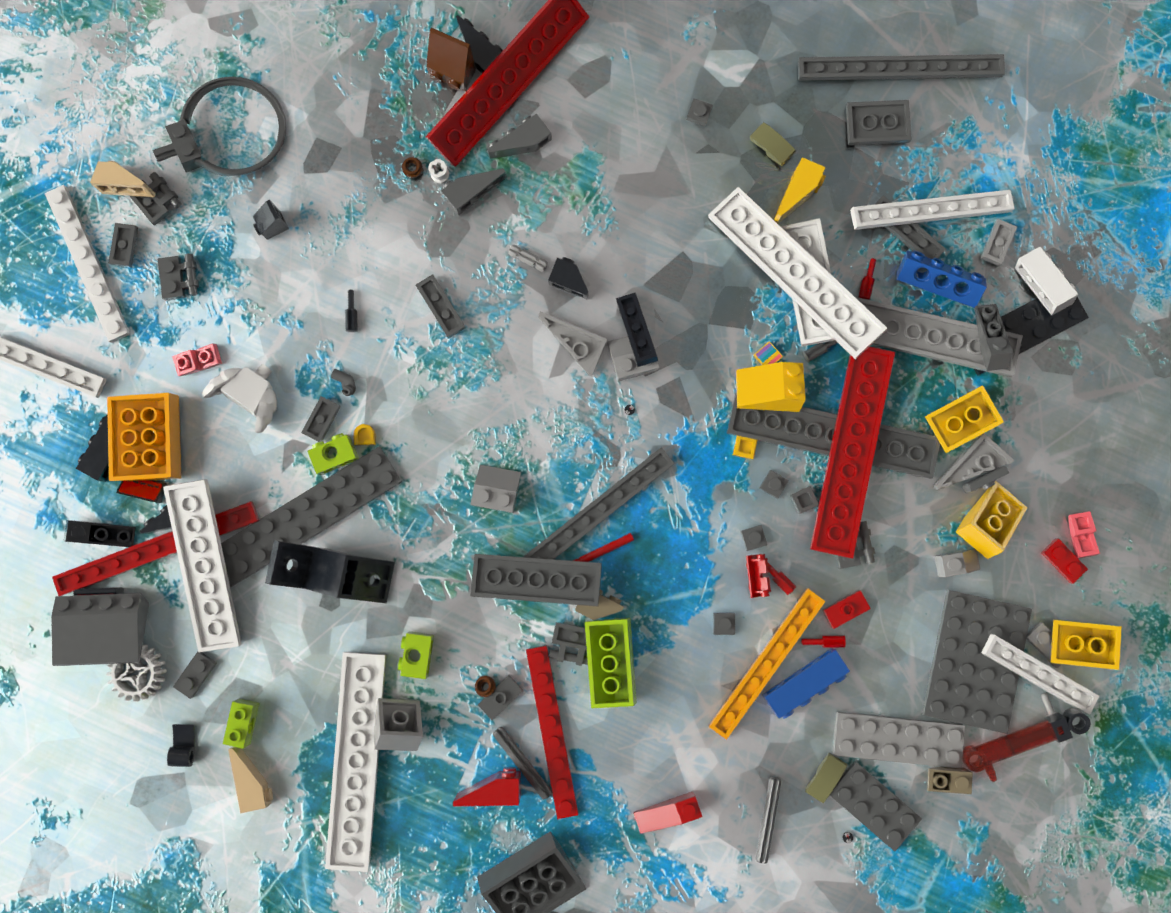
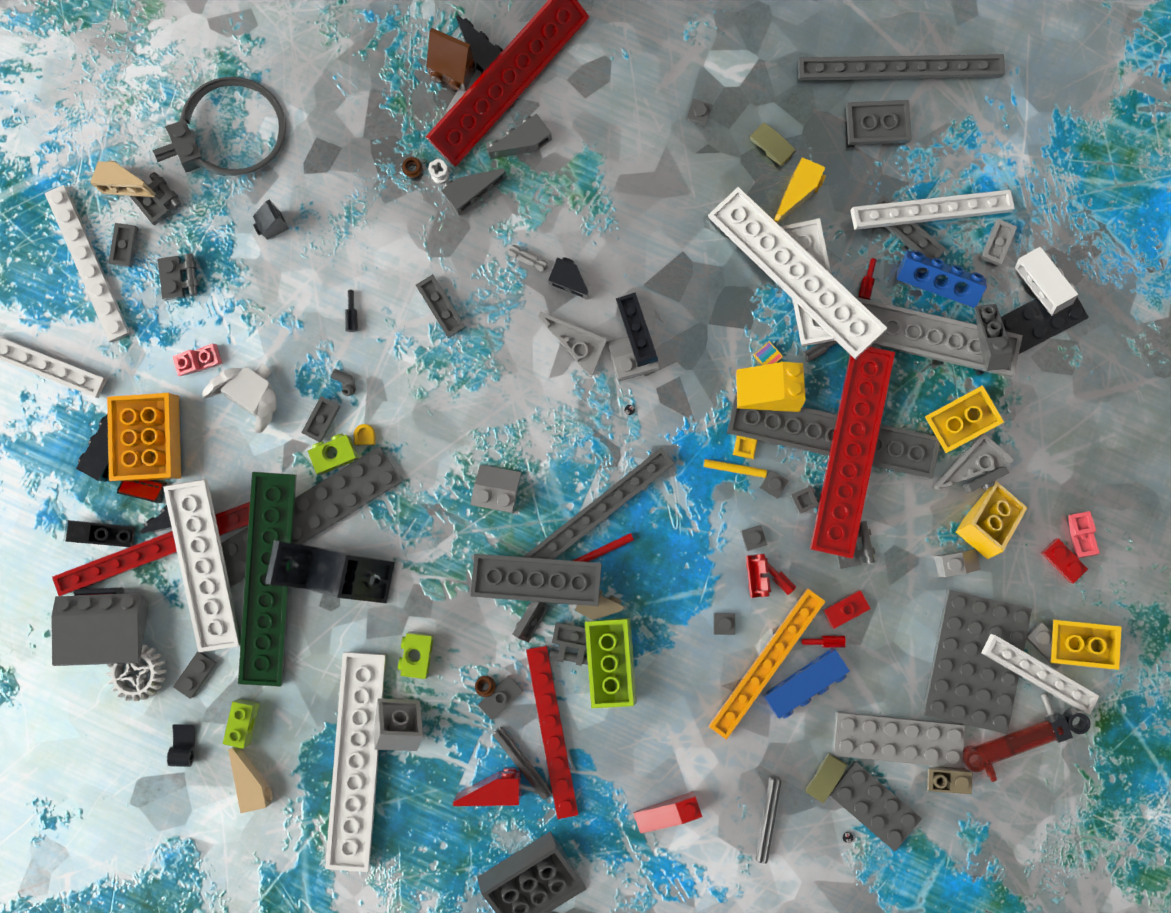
(265, 604): none -> dark green plate
(530, 621): none -> dark grey plate
(735, 468): none -> yellow bar

